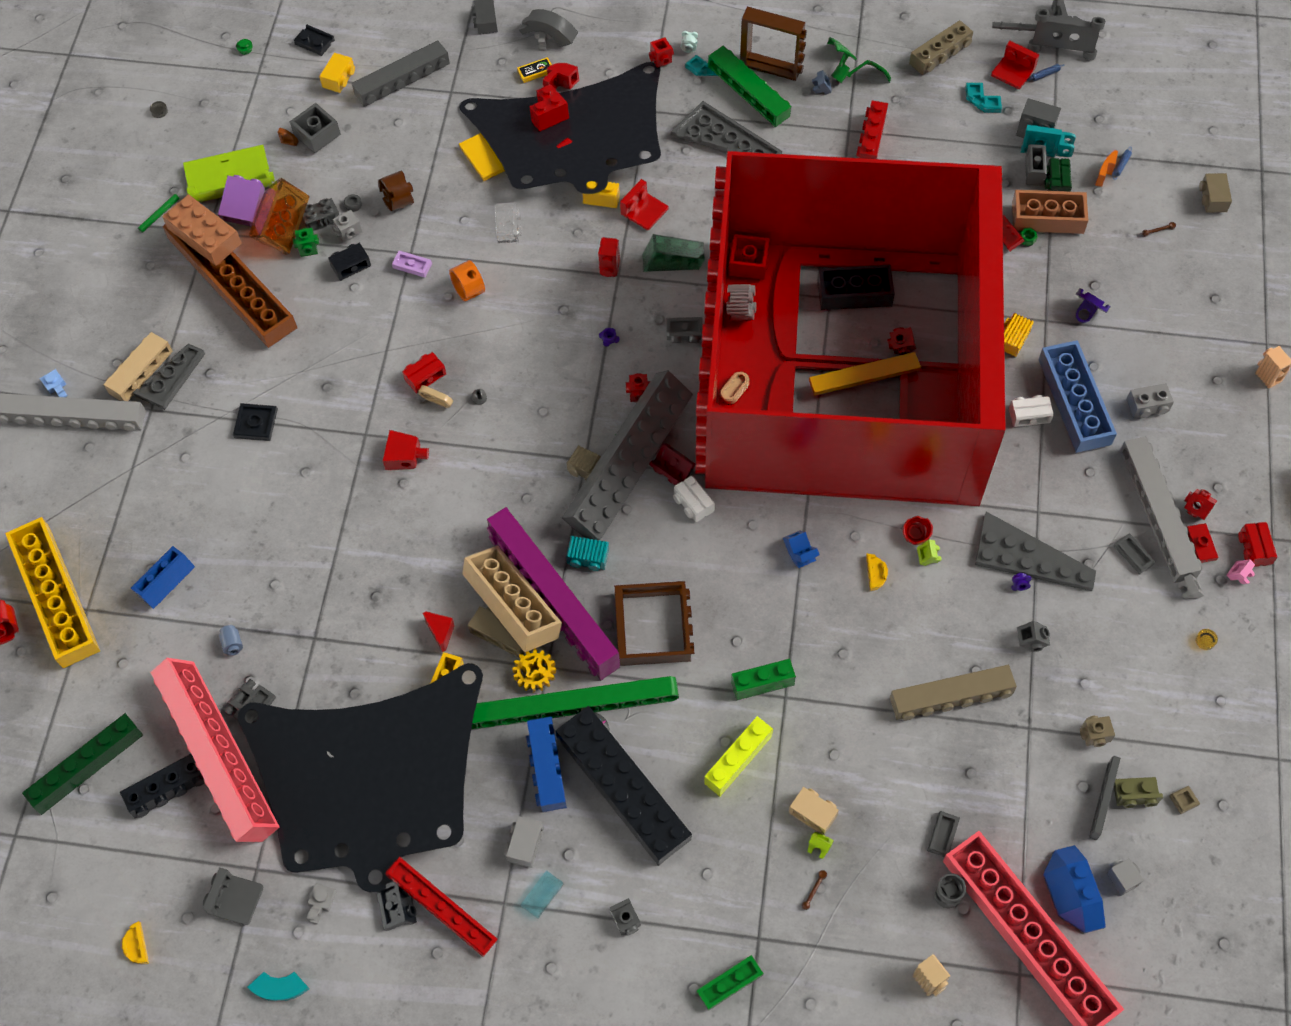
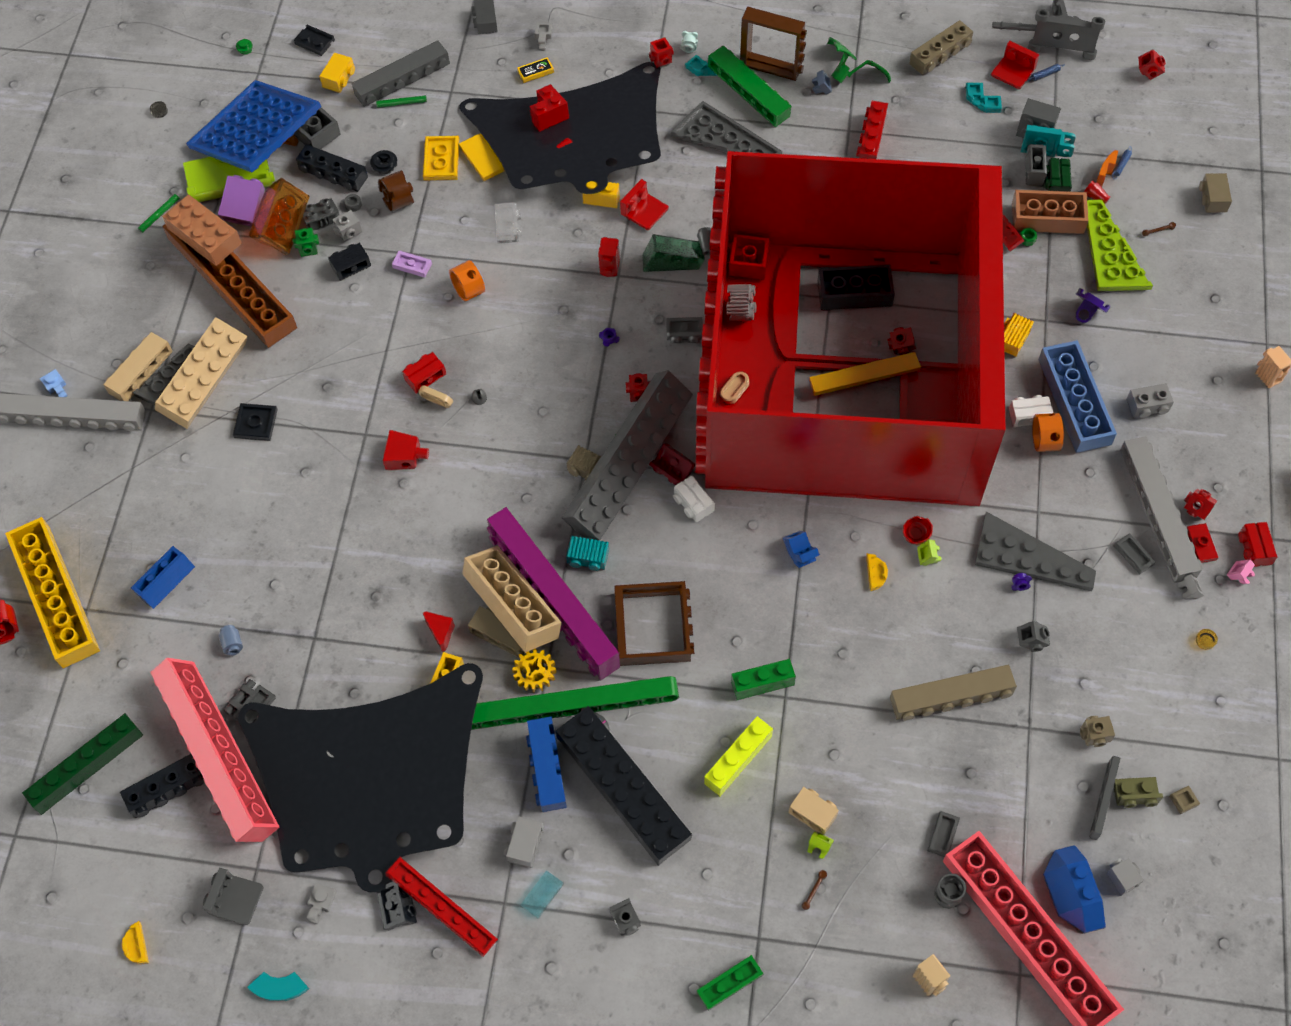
(200, 373): none -> tan brick
(254, 125): none -> blue plate
(332, 168): none -> black brick
(385, 156): none -> black gear
(401, 101): none -> green bar
(441, 158): none -> yellow tile
(550, 23): dark grey arch -> none
(561, 75): red brick -> none
(704, 239): none -> dark grey cone
(1047, 432): none -> orange piece
(1096, 192): none -> red cone
(1111, 255): none -> lime wing
(1151, 64): none -> red brick

